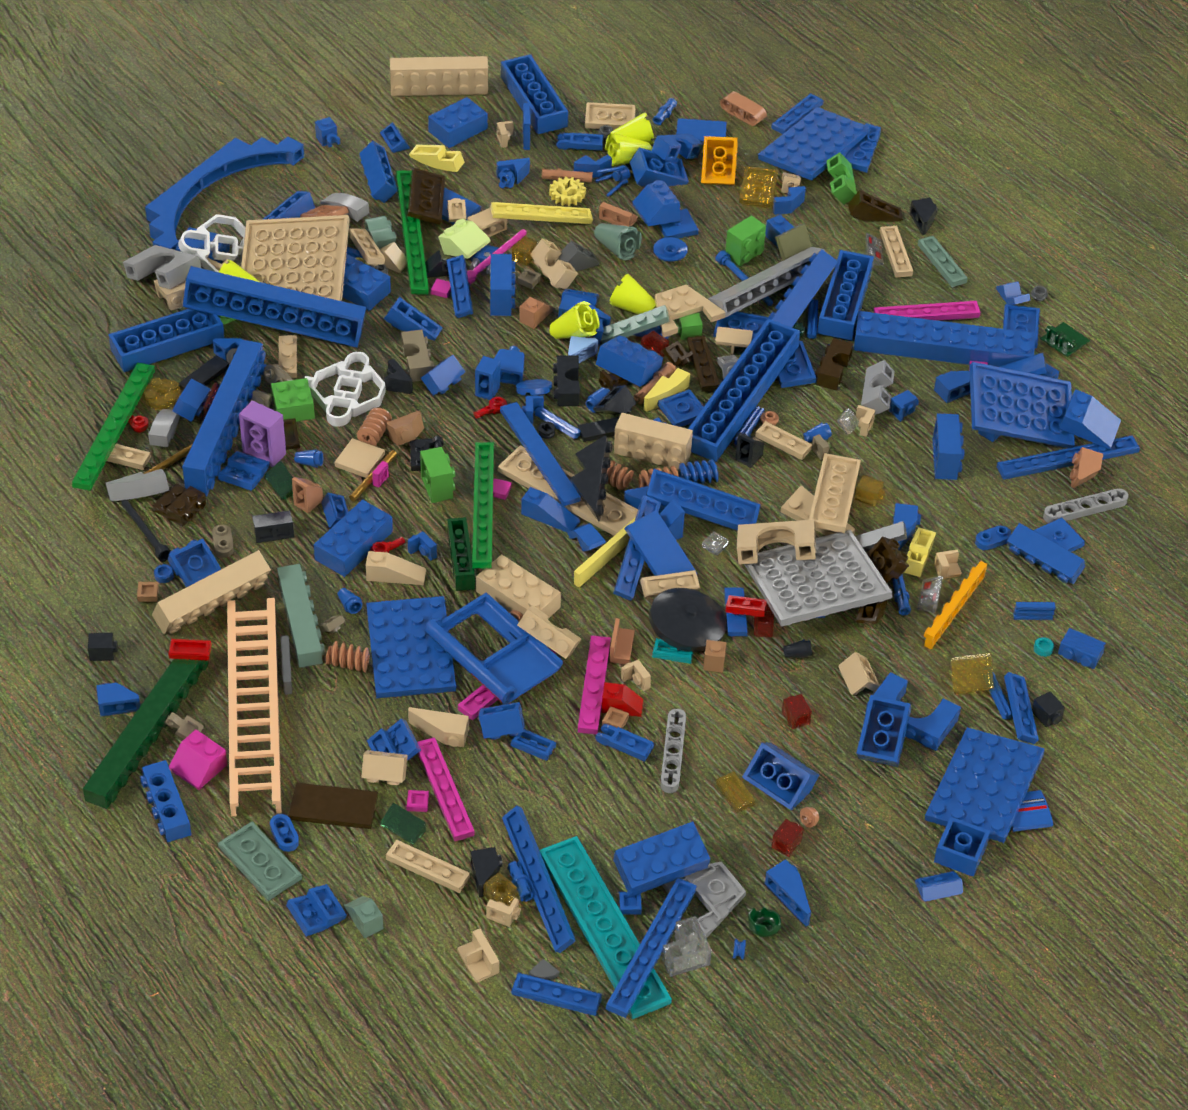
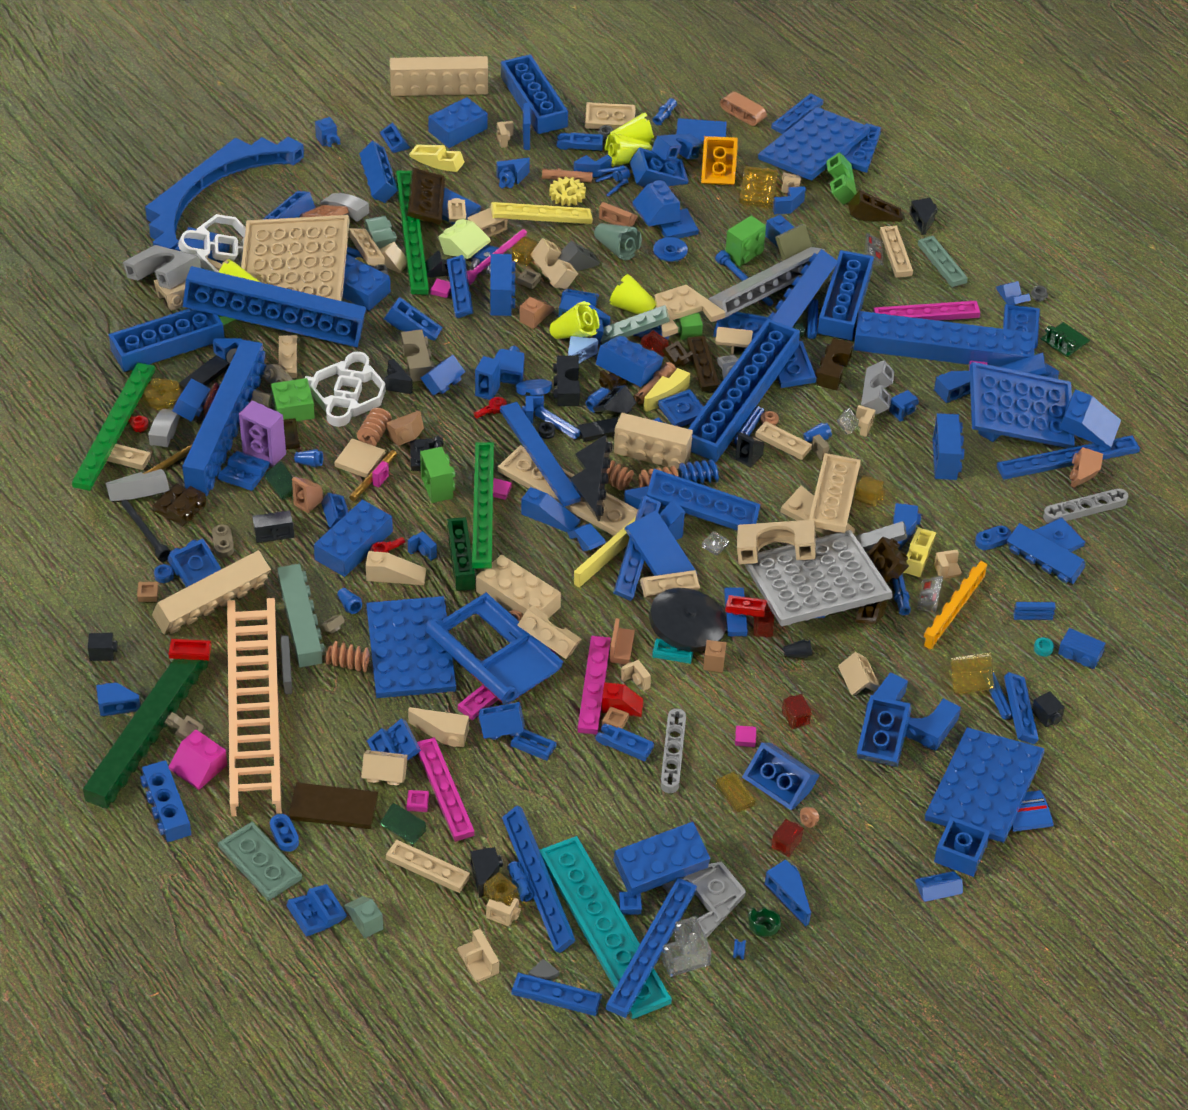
(745, 736): none -> dark pink tile

